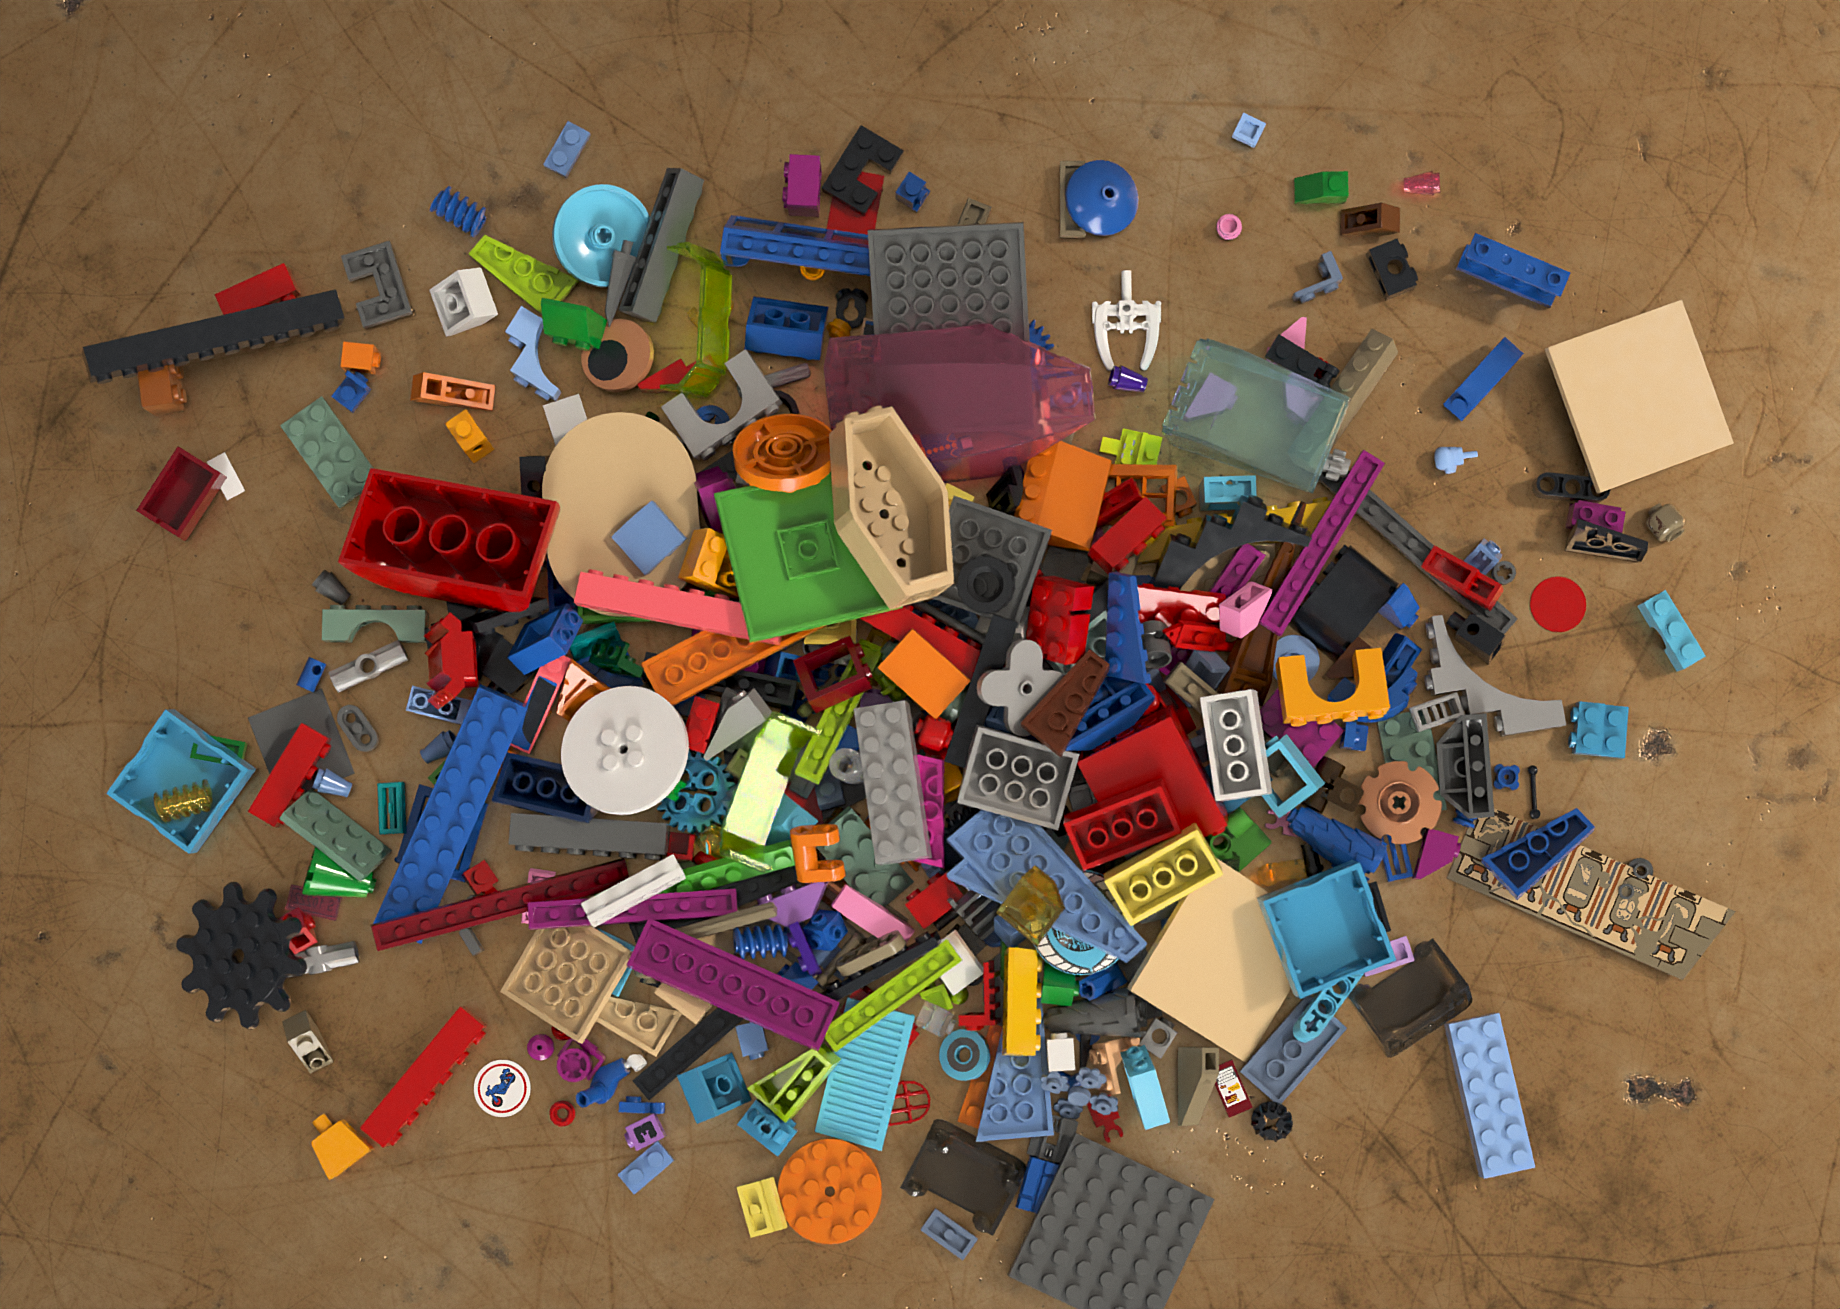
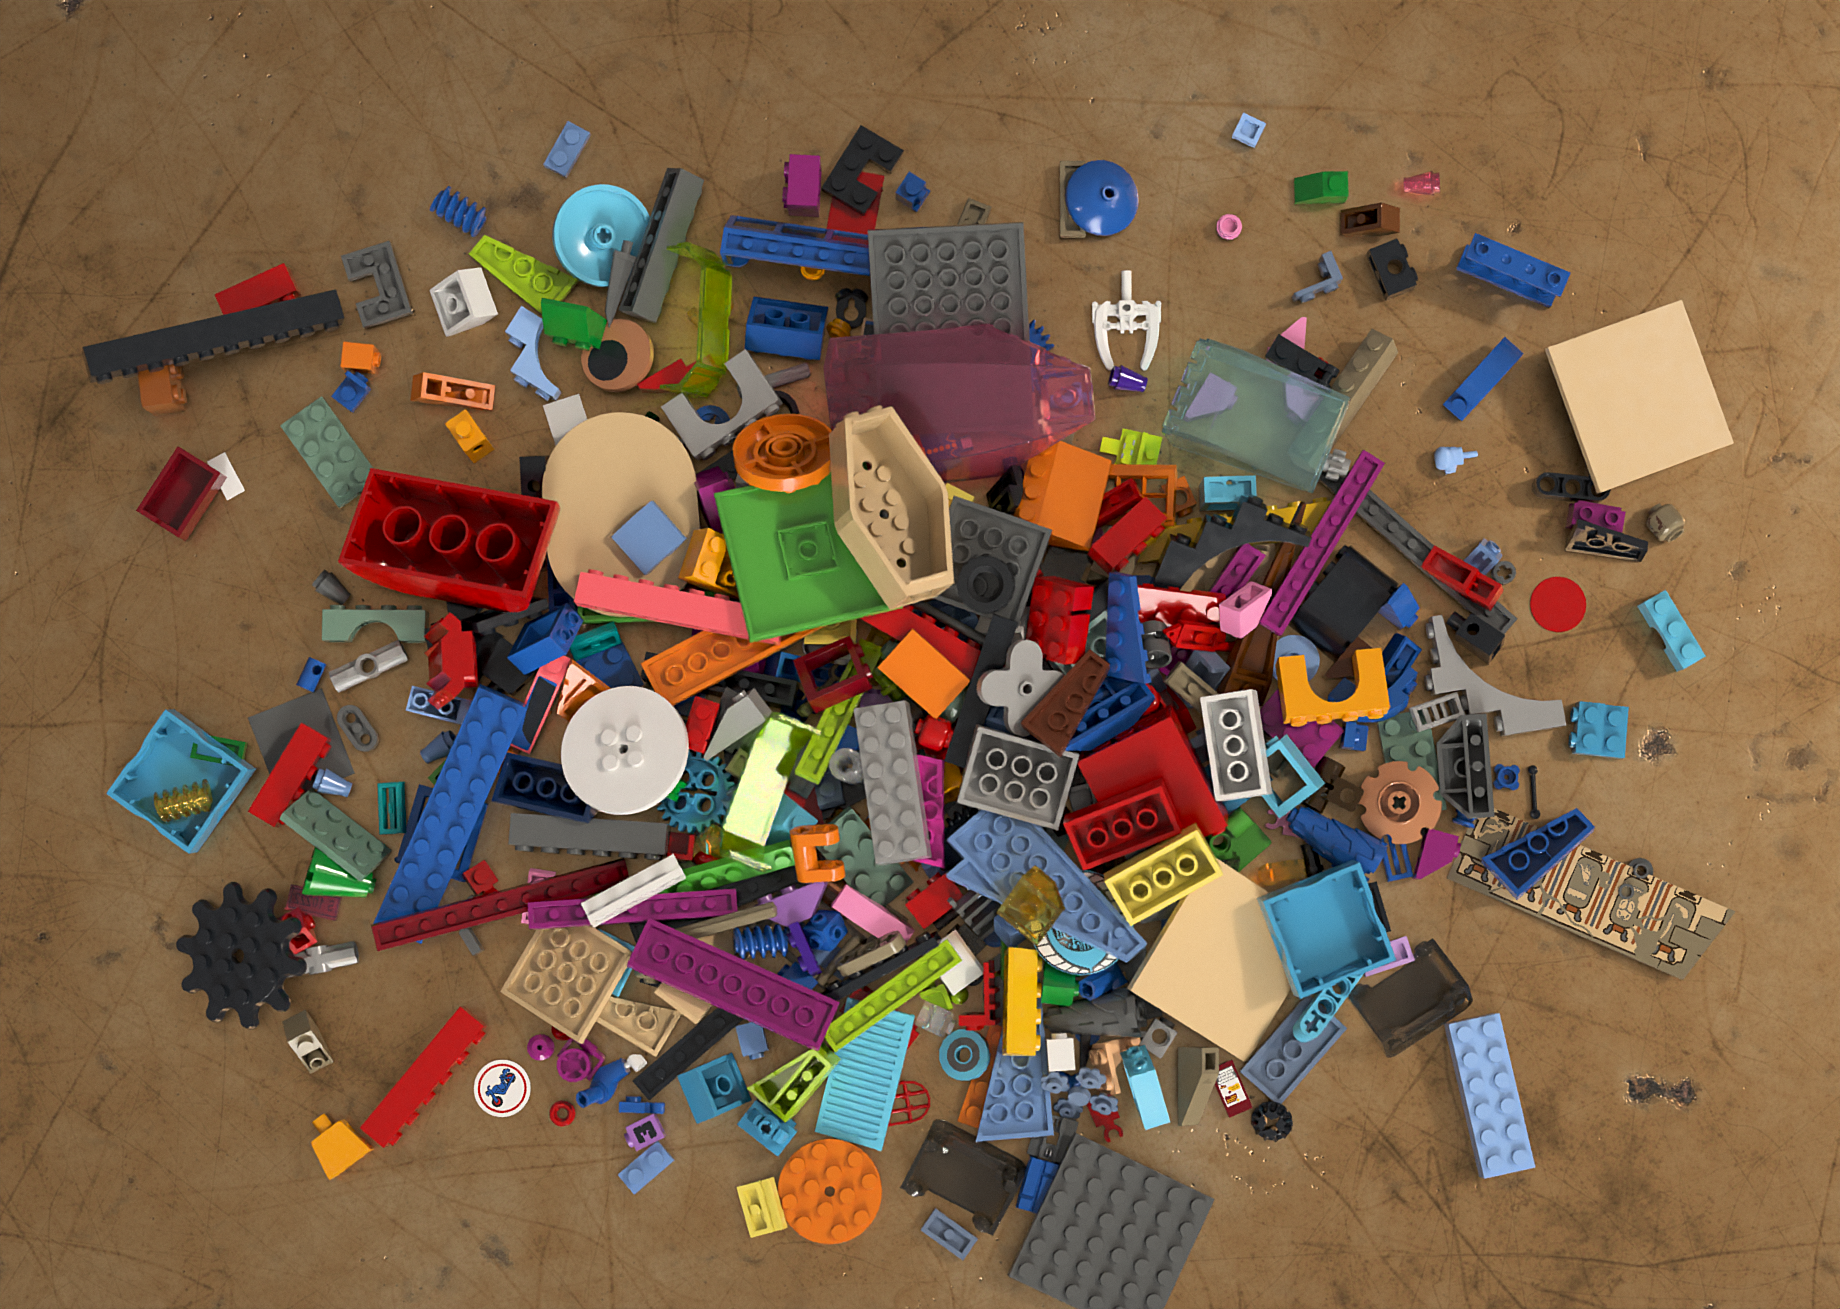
(612, 658): dark green bracket -> none

